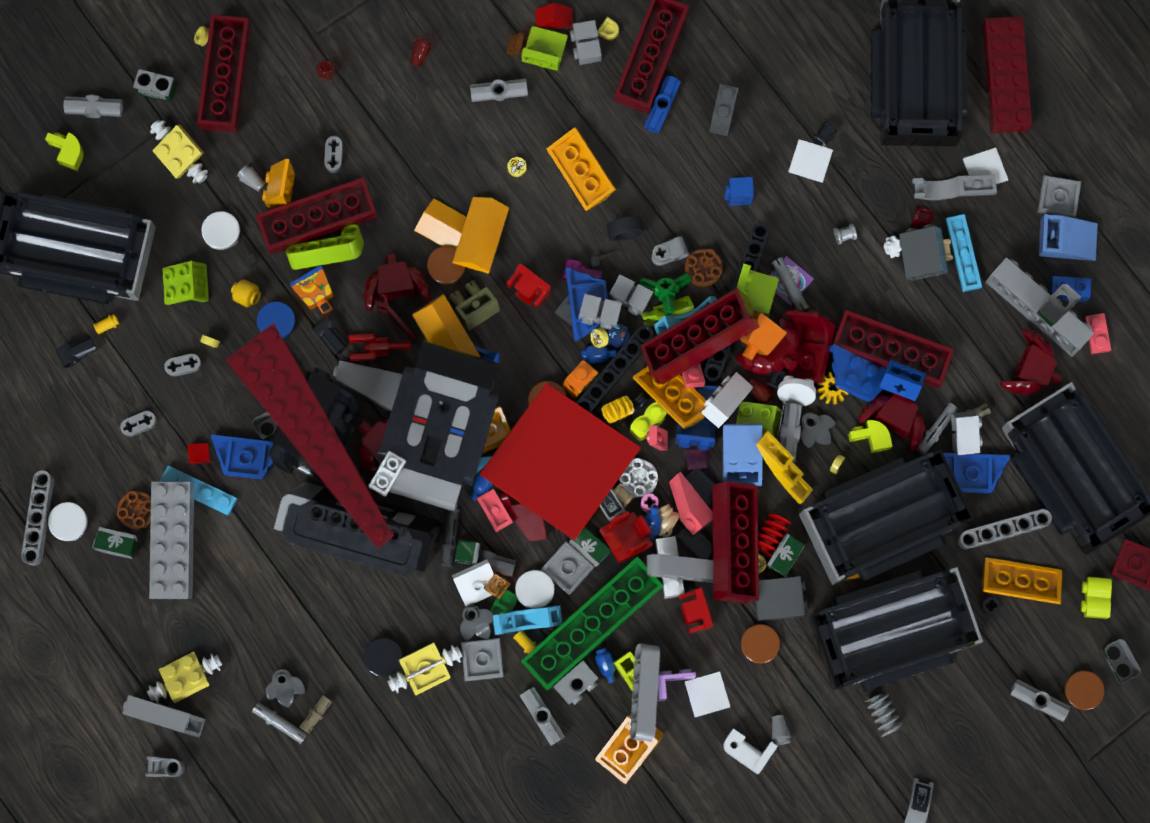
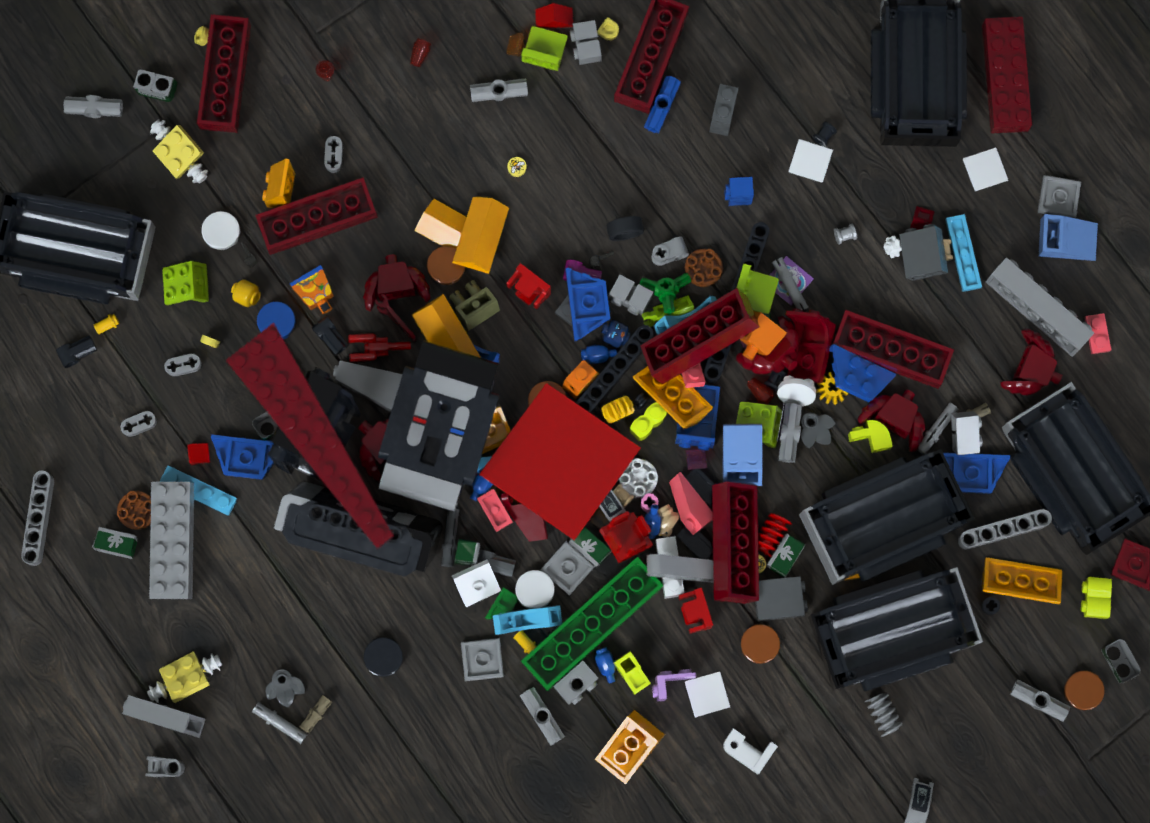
(67, 521): white tile -> none
(71, 150): neon yellow brick -> none
(251, 178): light grey cone -> none
(327, 251): lime beam -> none
(387, 473): white slope -> none
(424, 668): light yellow plate -> none
(478, 625): dark grey plate -> none
(497, 586): clear orange tile -> none
(581, 169): light orange slope -> none
(599, 337): light yellow tile -> none
(600, 312): light grey piece -> none
(645, 692): light grey beam -> none
(658, 438): coral plate -> none
(726, 399): white brick -> none
(780, 731): light grey cone -> none
(783, 468): yellow slope -> none
(837, 464): light yellow tile -> none
(902, 380): blue brick -> none
(955, 187): light grey piece -> none
(1062, 290): light grey piece -> none
(1079, 285): blue brick -> none

